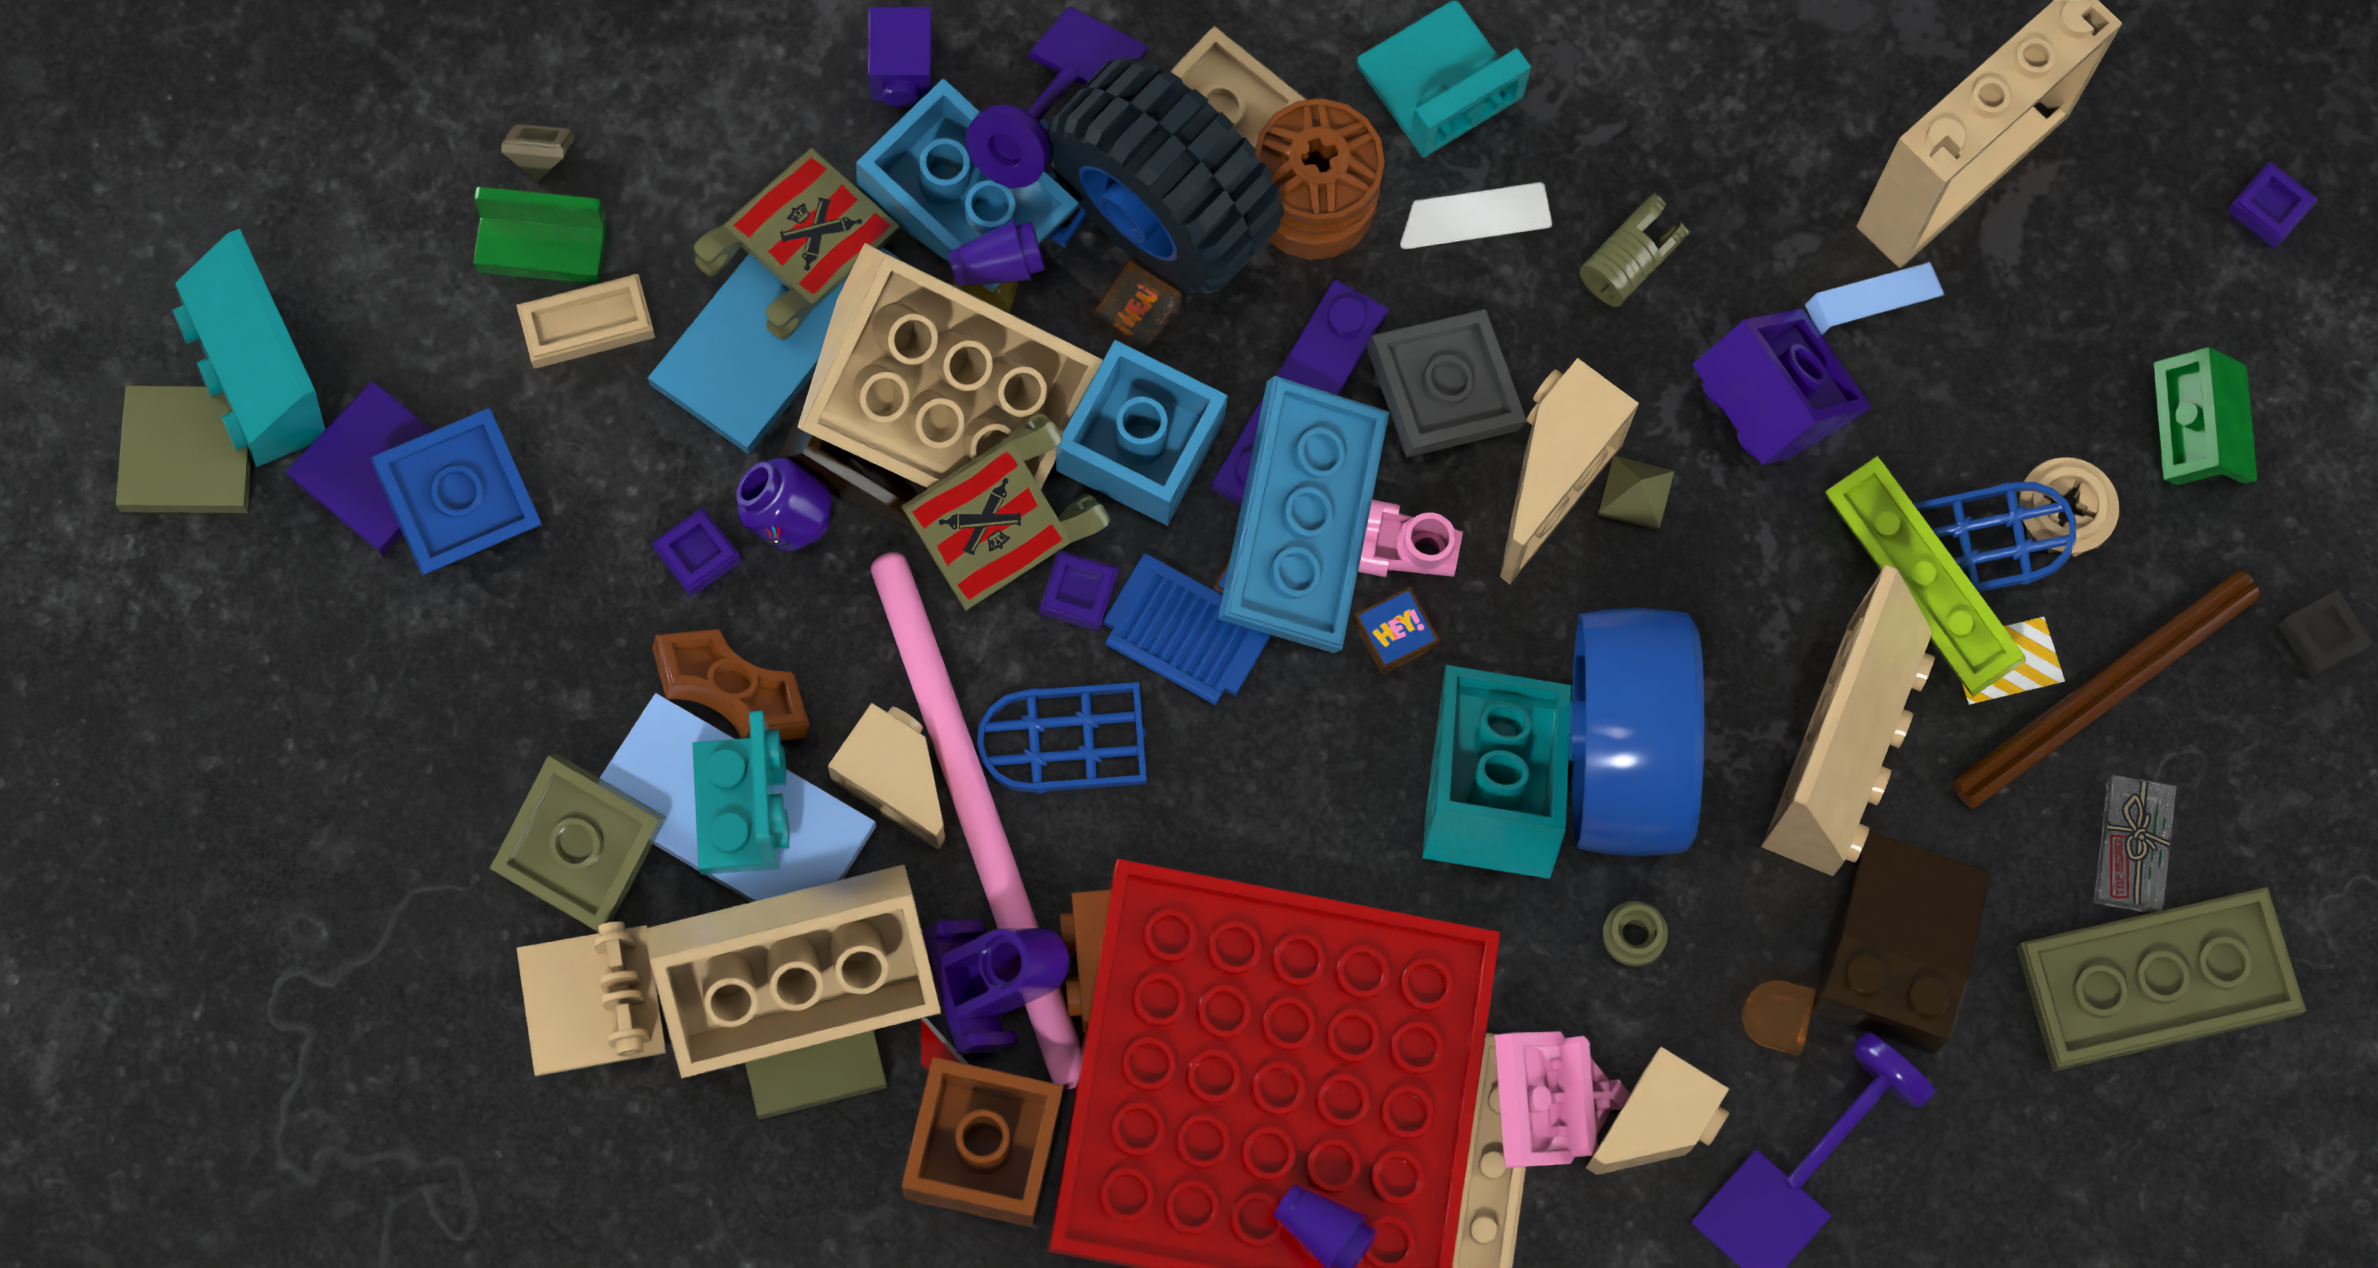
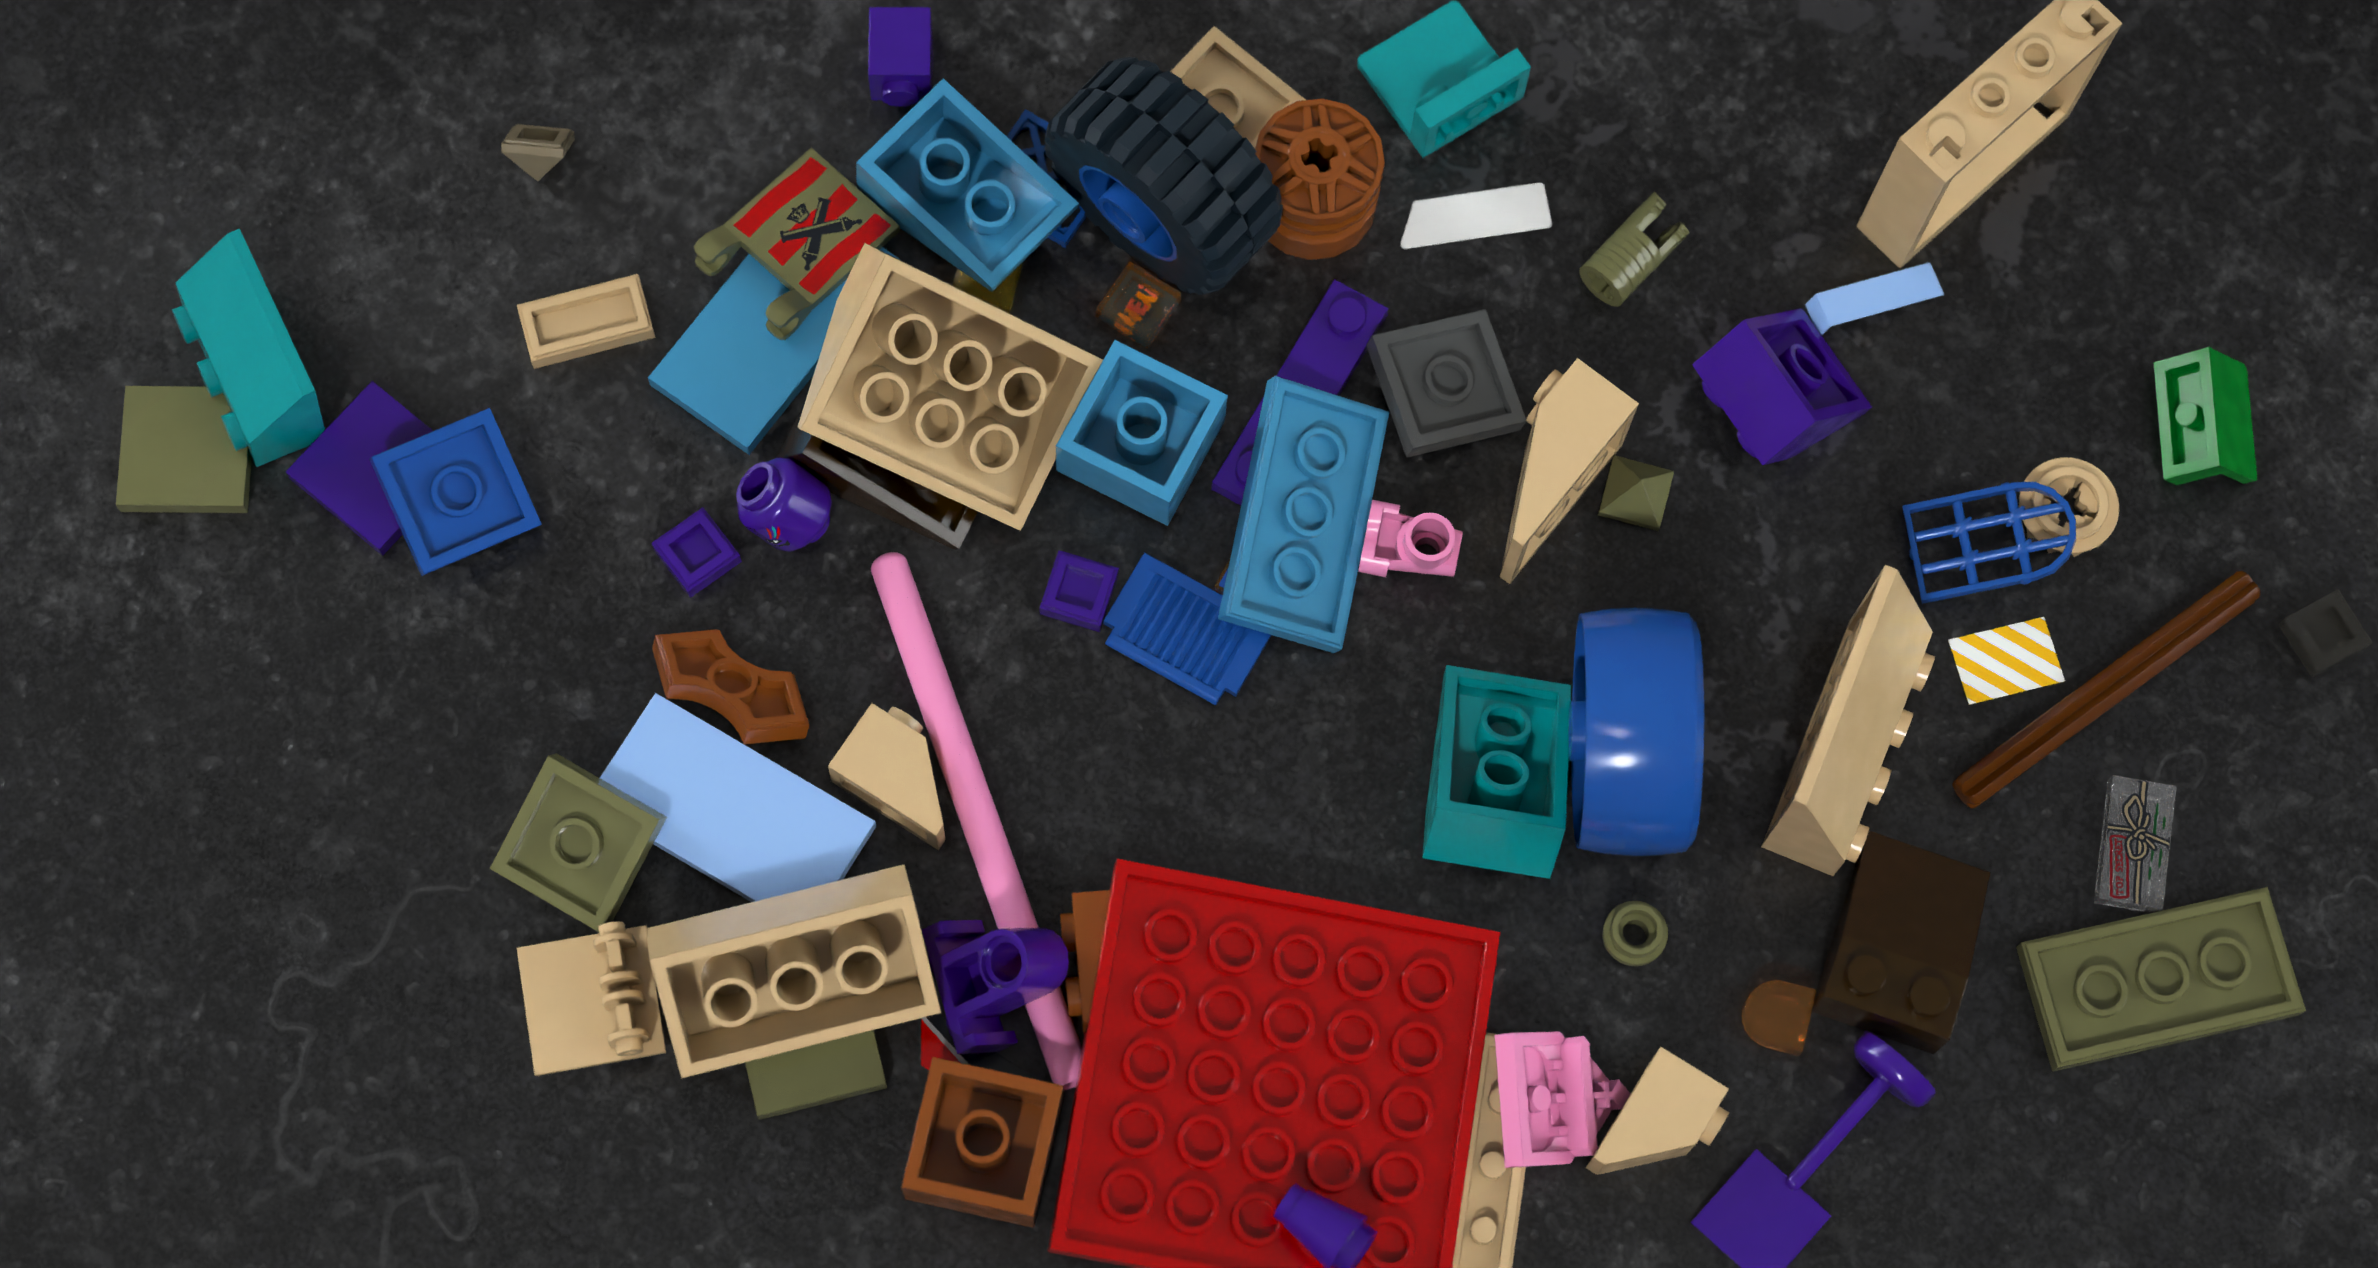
(540, 235): green panel -> none
(736, 802): teal bracket -> none
(993, 519): flag -> none
(998, 256): dark purple cone -> none
(1011, 142): dark purple piece -> none
(1085, 752): blue window -> none
(1396, 630): tile -> none
(1900, 537): lime plate -> none
(2272, 205): dark purple tile -> none

